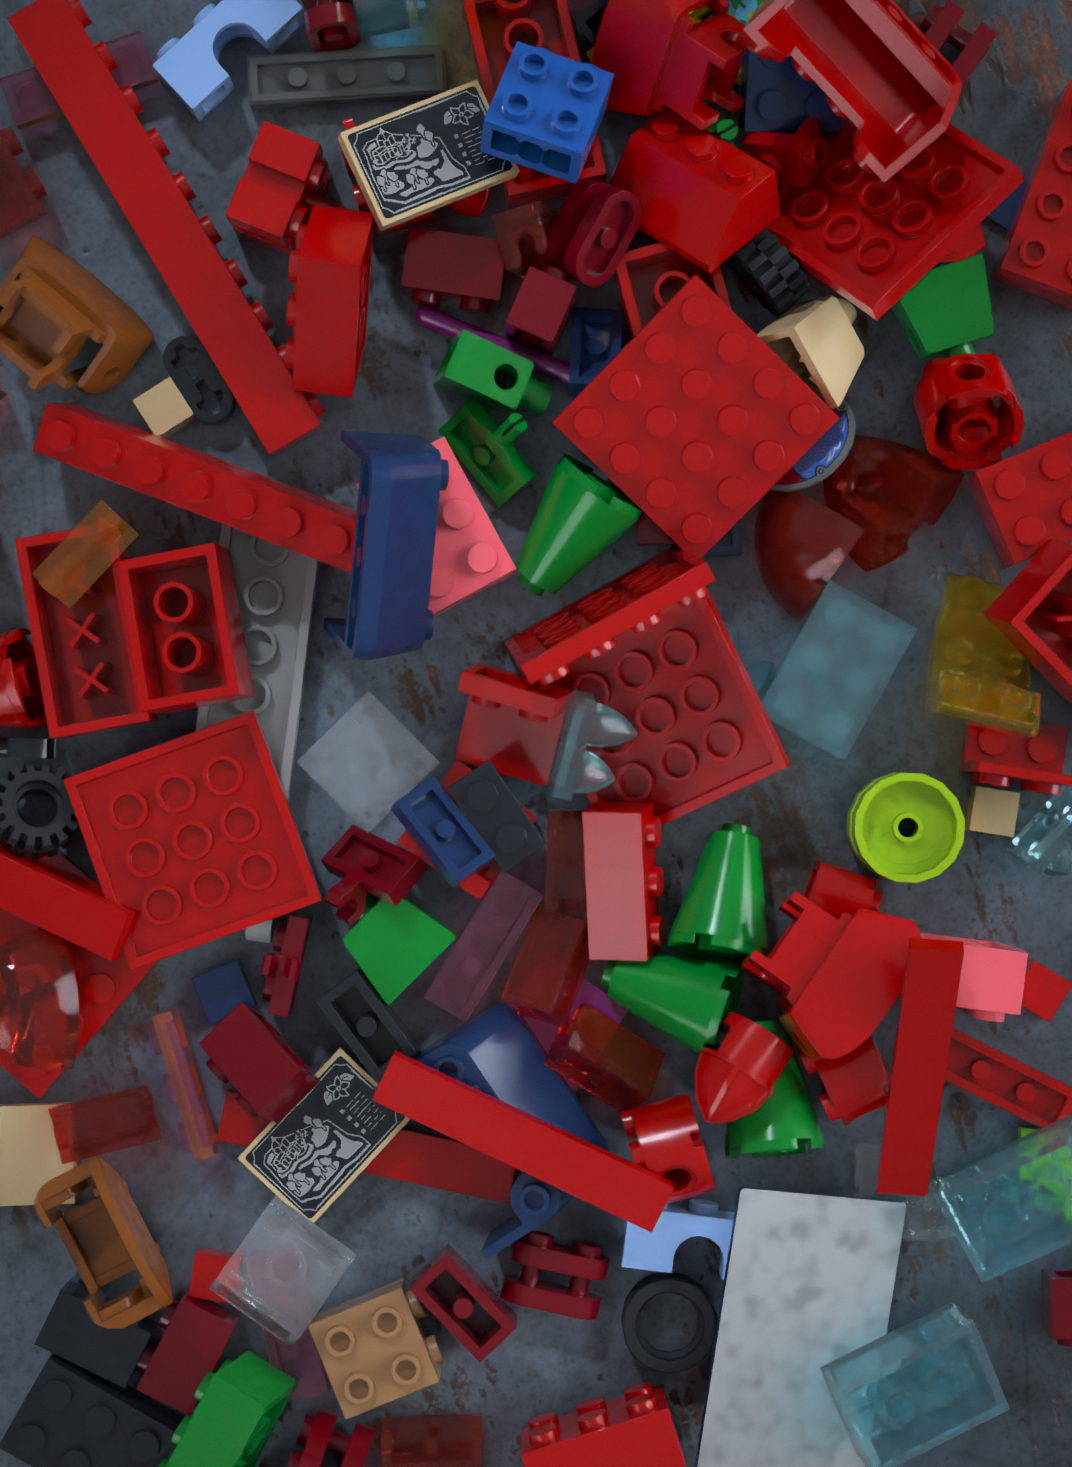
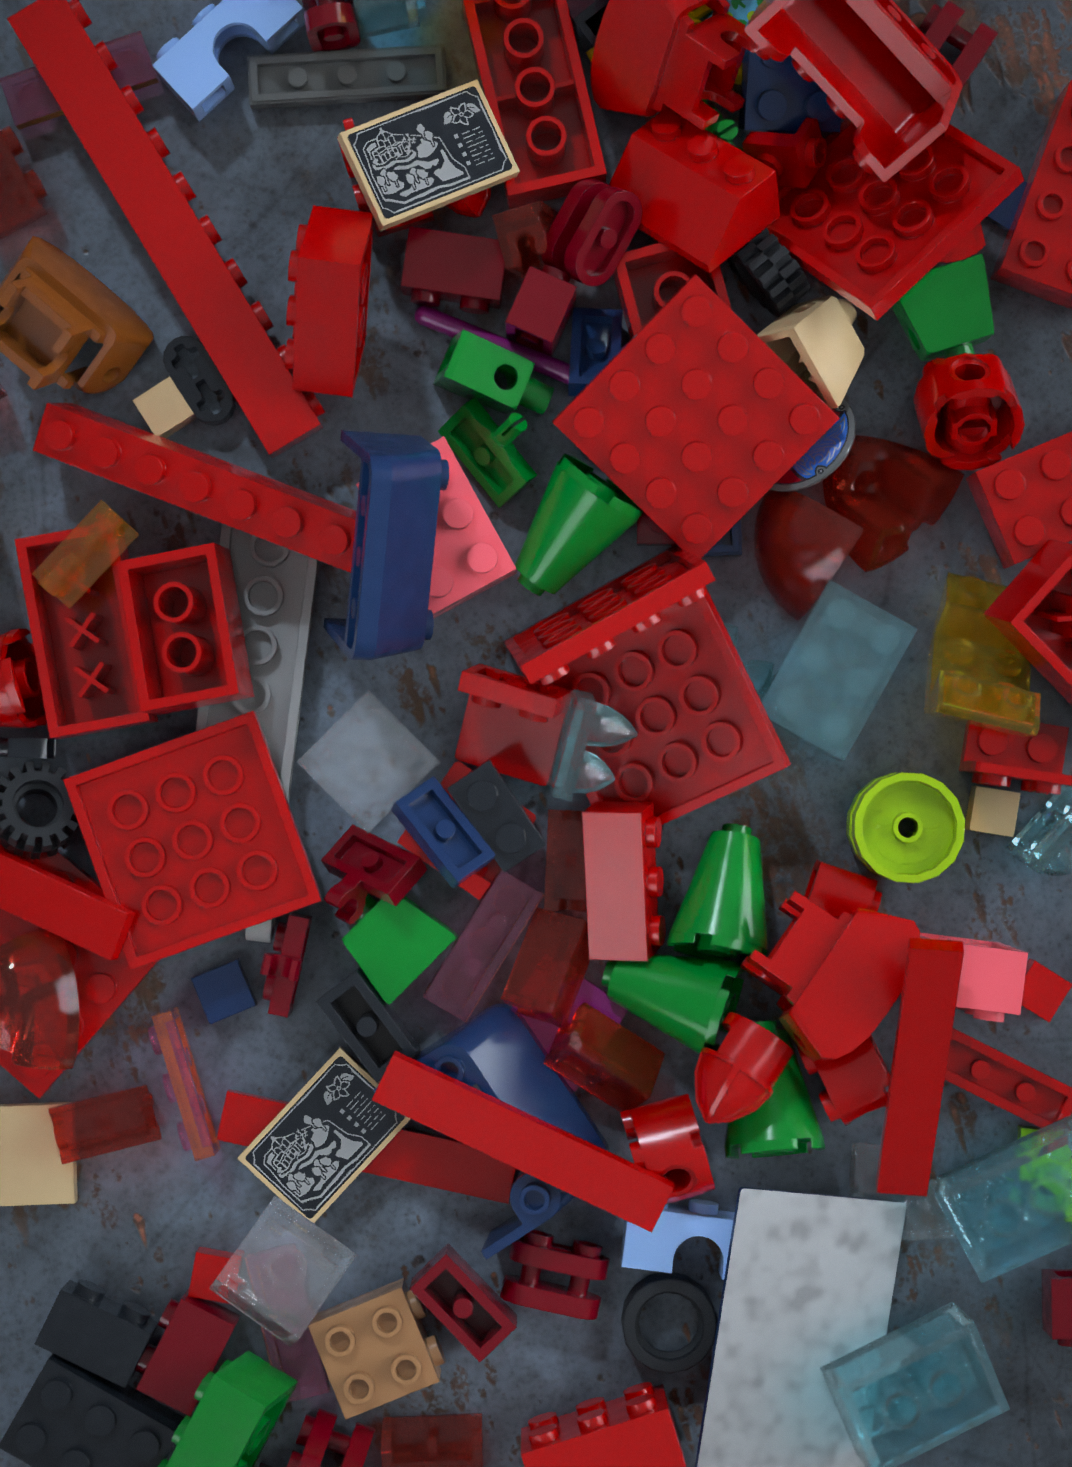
(106, 1242): dark orange piece -> none
(258, 1064): dark red brick -> none
(279, 189): red brick -> none
(546, 112): blue brick -> none

